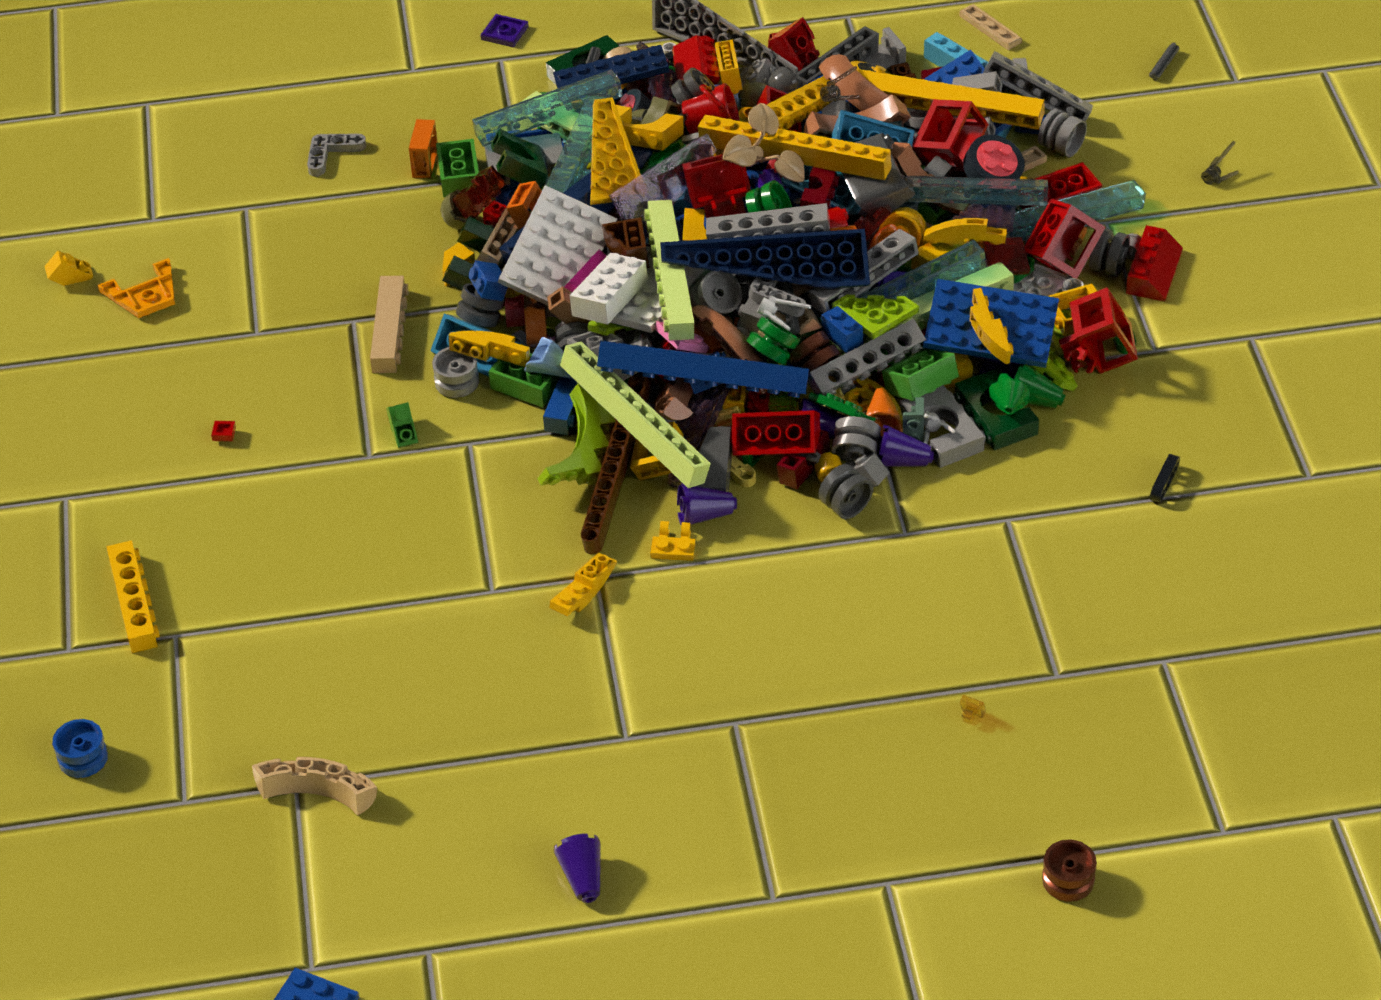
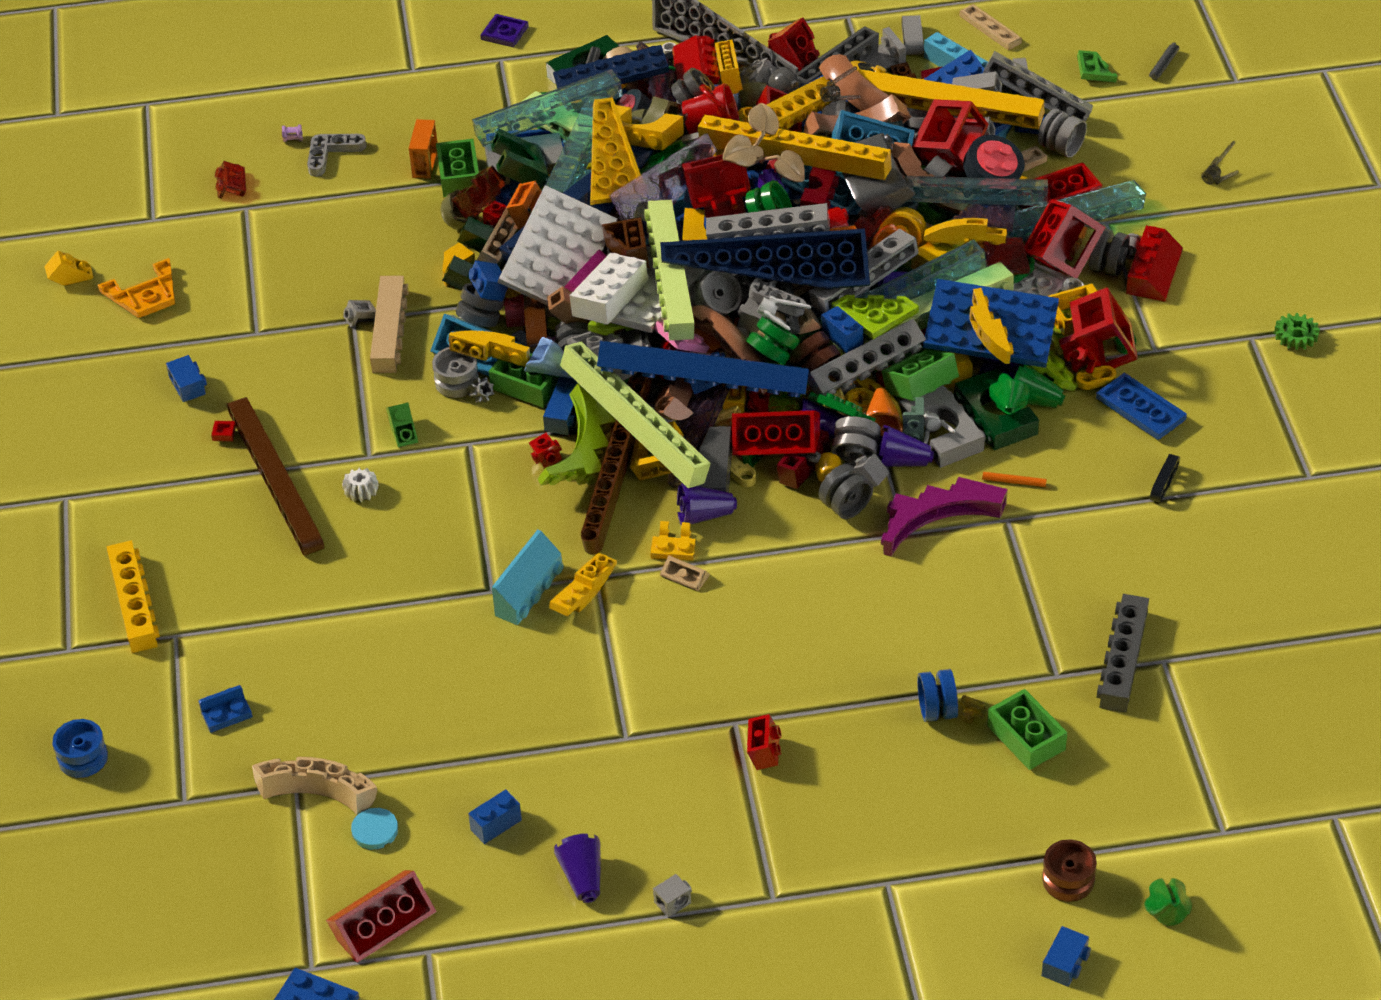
(186, 378): none -> blue brick
(224, 708): none -> blue bracket
(230, 179): none -> clear red bracket
(275, 477): none -> reddish brown beam
(286, 130): none -> lavender bush
(358, 309): none -> light grey bracket
(360, 484): none -> white gear
(374, 828): none -> medium azure tile
(381, 915): none -> red slope
(481, 390): none -> light grey gear
(495, 816): none -> blue brick
(526, 578): none -> medium azure slope
(545, 450): none -> red brick
(672, 895): none -> light grey brick
(684, 573): none -> tan slope
(763, 742): none -> red brick
(912, 34): none -> light grey beam
(937, 695): none -> blue wheel
(963, 498): none -> magenta arch
(1006, 478): none -> orange bar
(1027, 729): none -> bright green brick
(1065, 956): none -> blue brick
(1093, 67): none -> bright green wing
(1098, 378): none -> yellow plate
(1124, 653): none -> dark grey brick
(1141, 406): none -> blue plate
(1168, 901): none -> green hat
(1296, 331): none -> bright green gear

